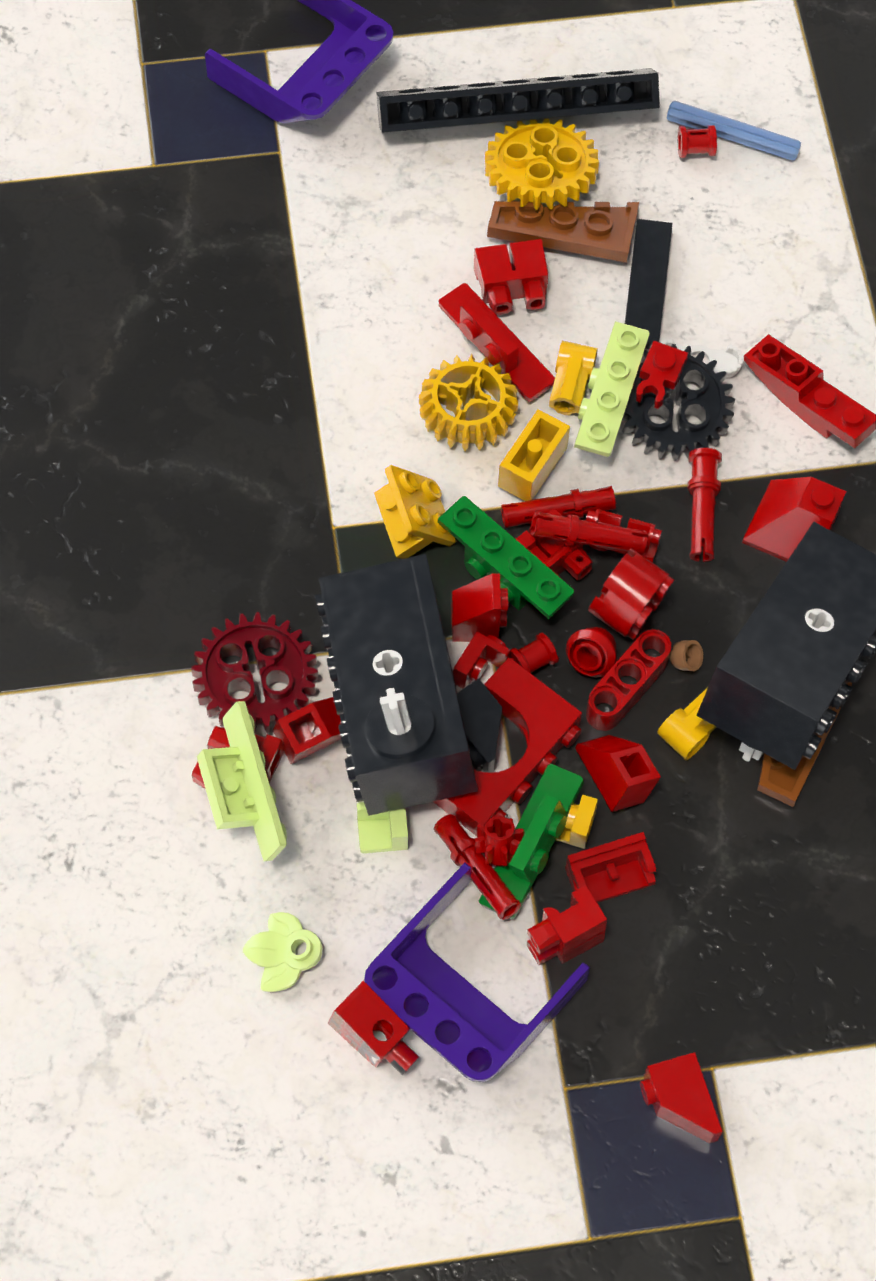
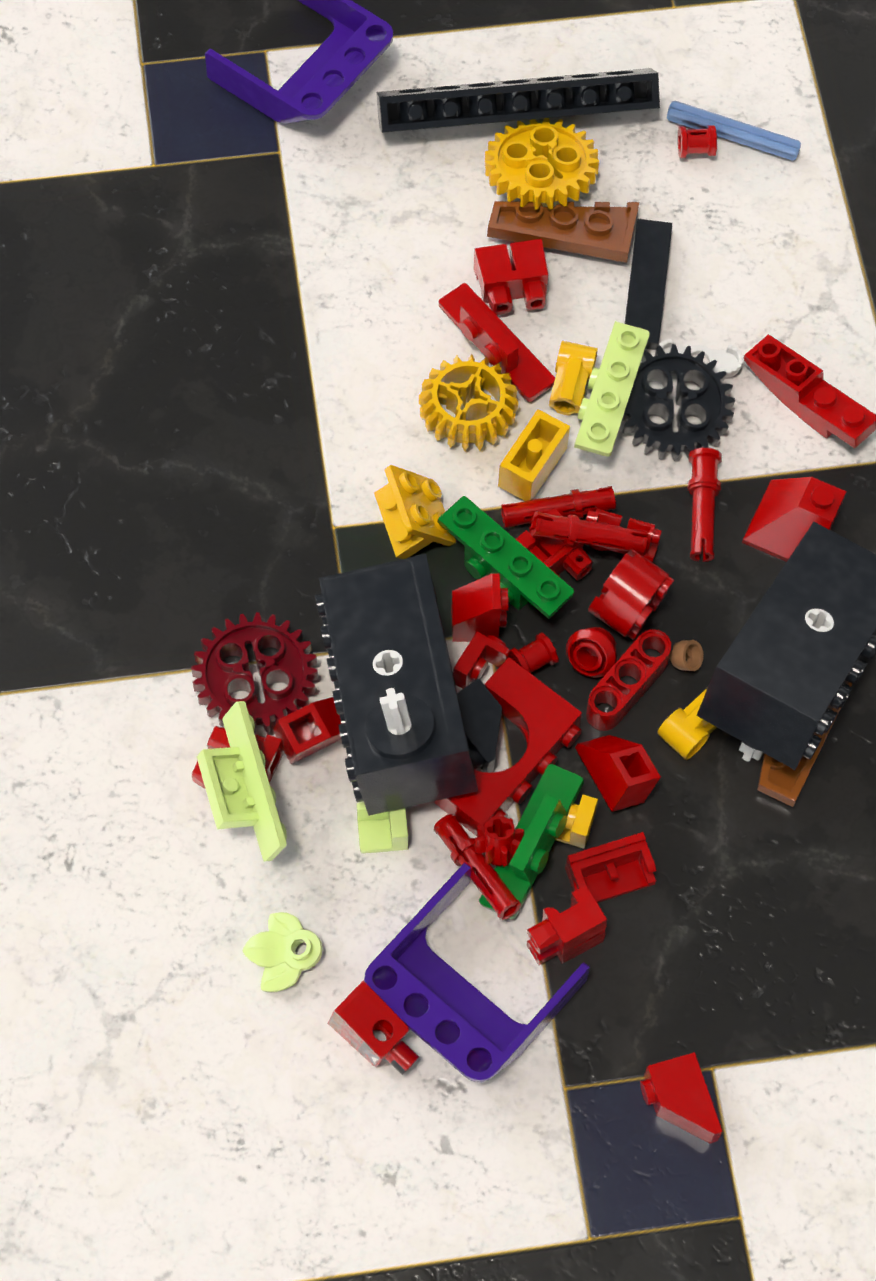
(660, 370): red plate -> none

